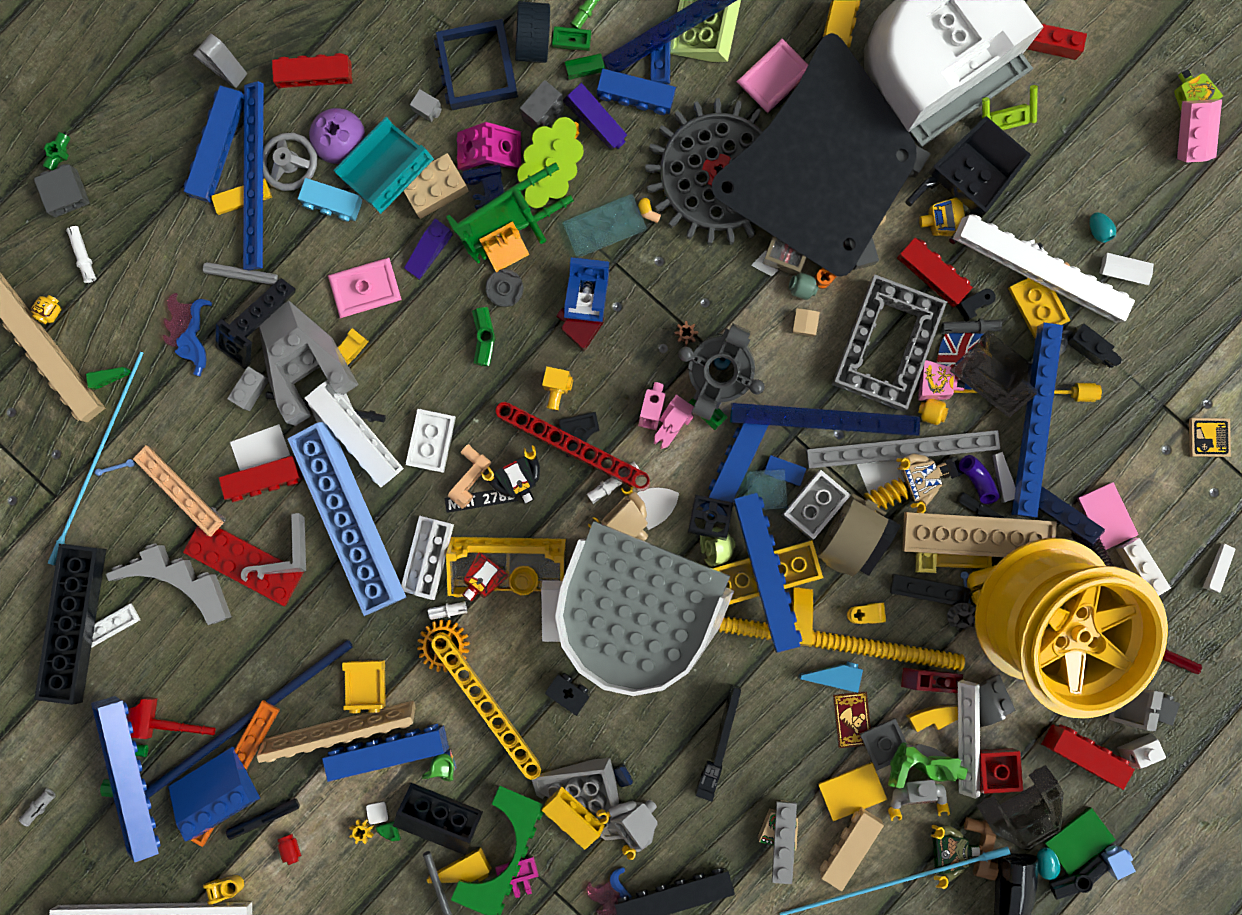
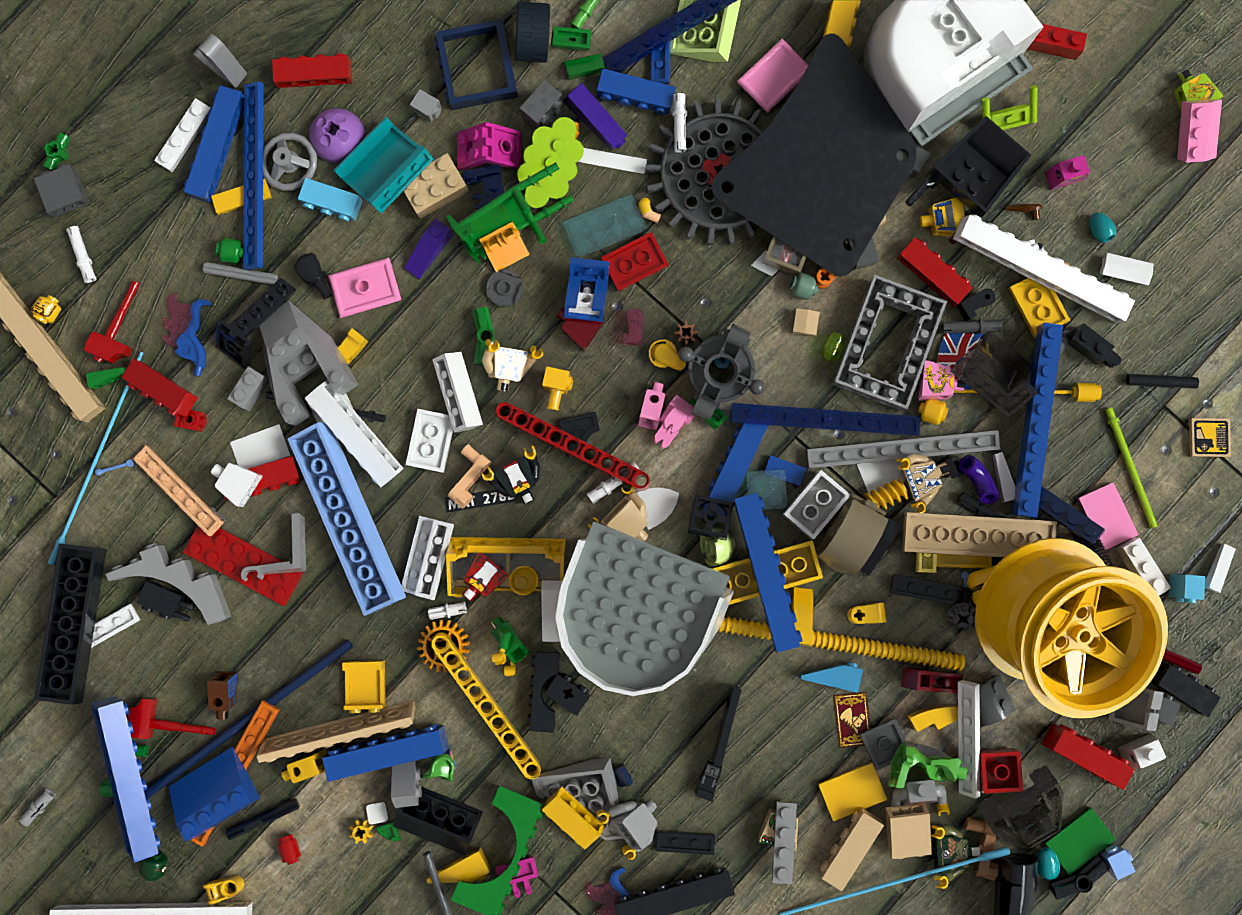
(103, 346): none -> red piece
(153, 867): none -> dark green head
(159, 387): none -> red brick
(164, 600): none -> black hinge
(183, 135): none -> white plate
(198, 423): none -> red brick
(222, 693): none -> reddish brown torso
(229, 250): none -> green head
(236, 482): none -> white torso
(305, 767): none -> yellow torso
(310, 272): none -> black piece
(405, 784): none -> light grey brick
(457, 391): none -> white brick
(508, 363): none -> torso
(509, 644): none -> green torso
(542, 716): none -> black arch
(613, 160): none -> white sticker
(635, 261): none -> red plate
(635, 321): none -> clear pink leg
(666, 356): none -> yellow piece
(679, 122): none -> white pin
(685, 842): none -> black tile
(833, 346): none -> clear neon green brick
(908, 831): none -> tan brick
(1034, 208): none -> reddish brown bar
(1070, 172): none -> dark pink torso
(1113, 421): none -> lime bar
(1162, 381): none -> black piece
(1186, 689): none -> black brick
(1187, 587): none -> medium azure brick

